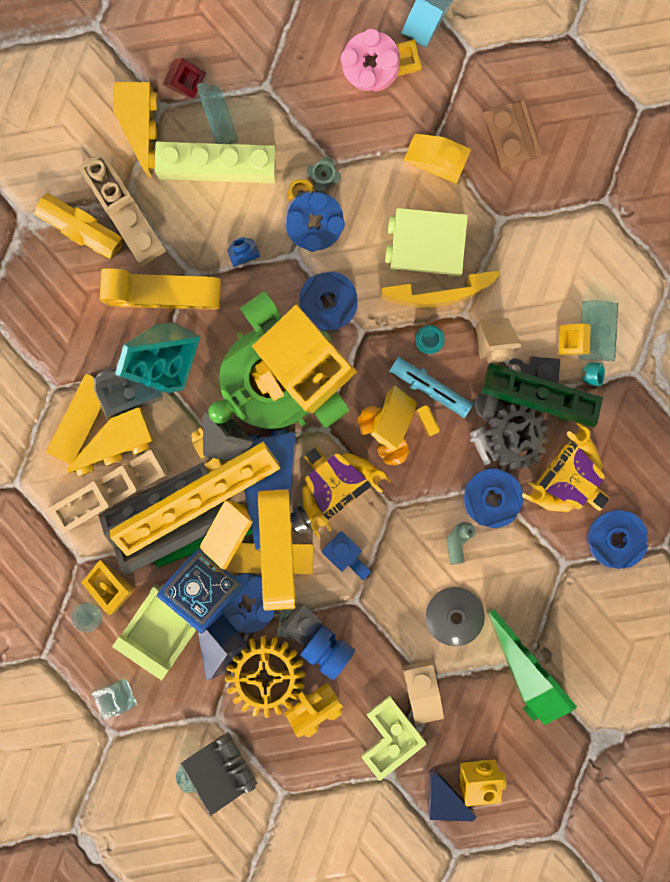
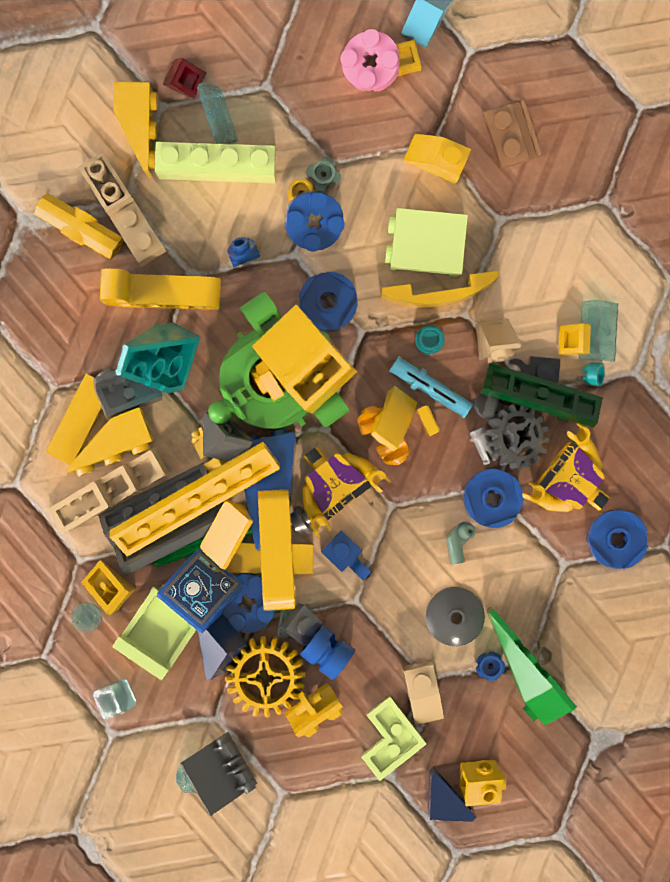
(497, 669): none -> blue plate

